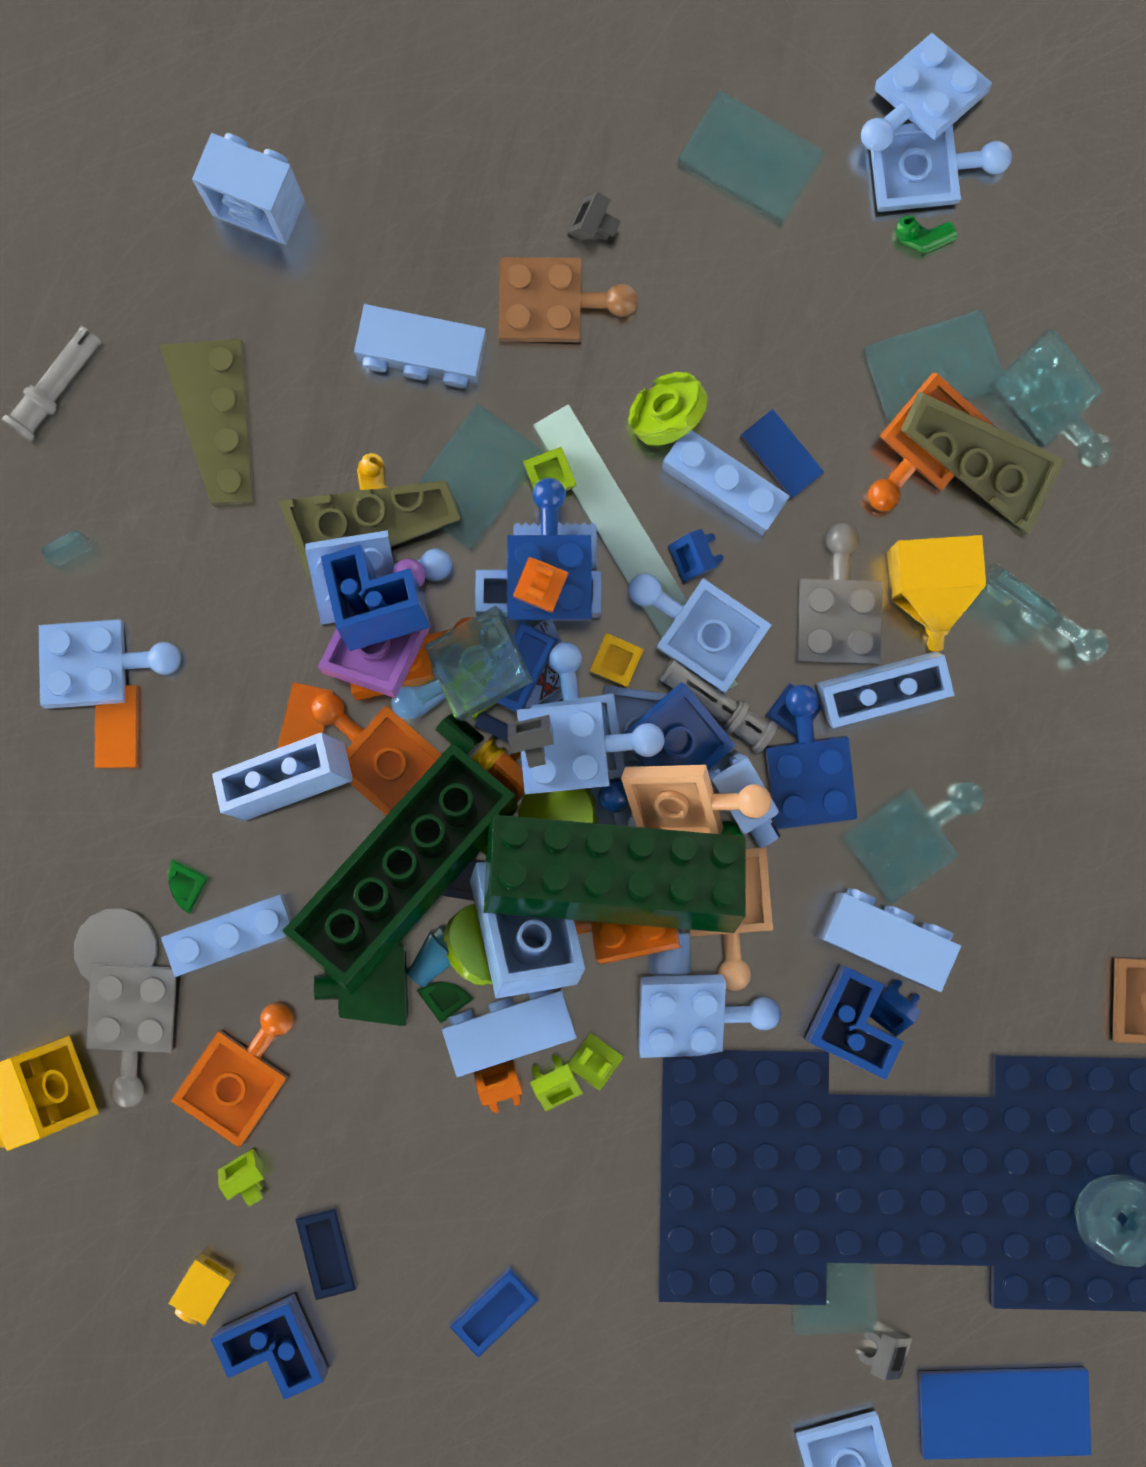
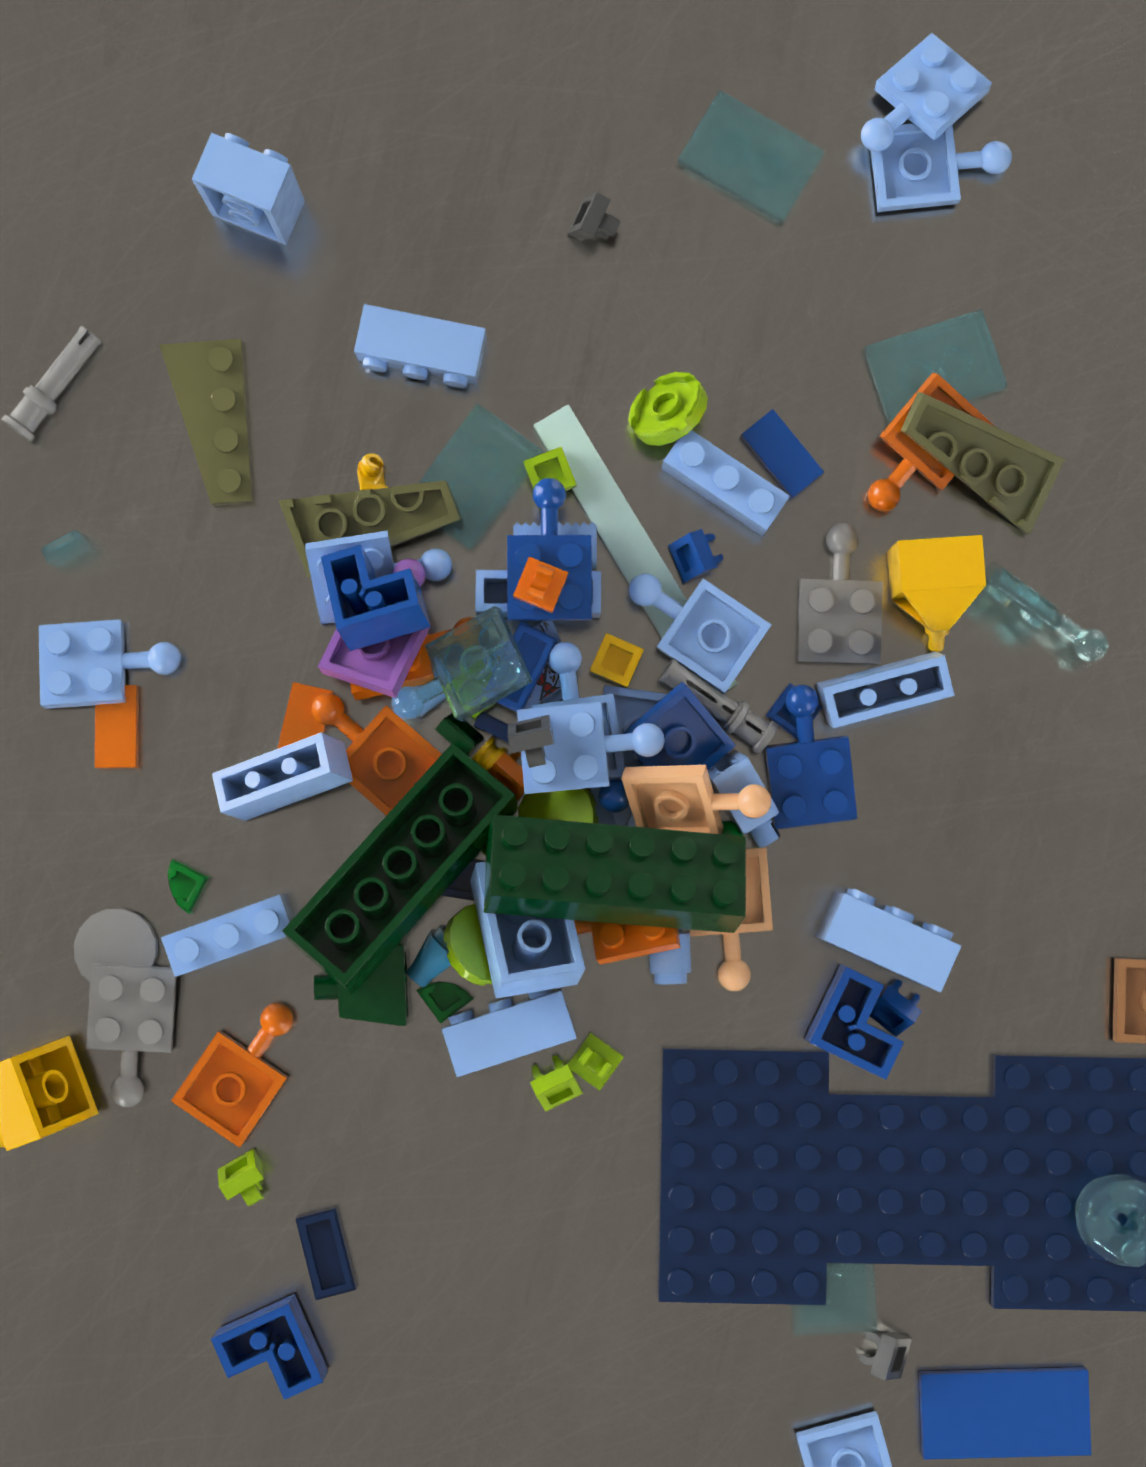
(201, 1290): yellow brick -> none
(494, 1312): blue tile -> none
(498, 1084): orange tile -> none
(545, 298): medium nougat plate -> none
(689, 1013): light blue plate -> none
(905, 843): clear light blue plate -> none
(921, 238): green arm -> none
(1048, 392): clear light blue plate -> none

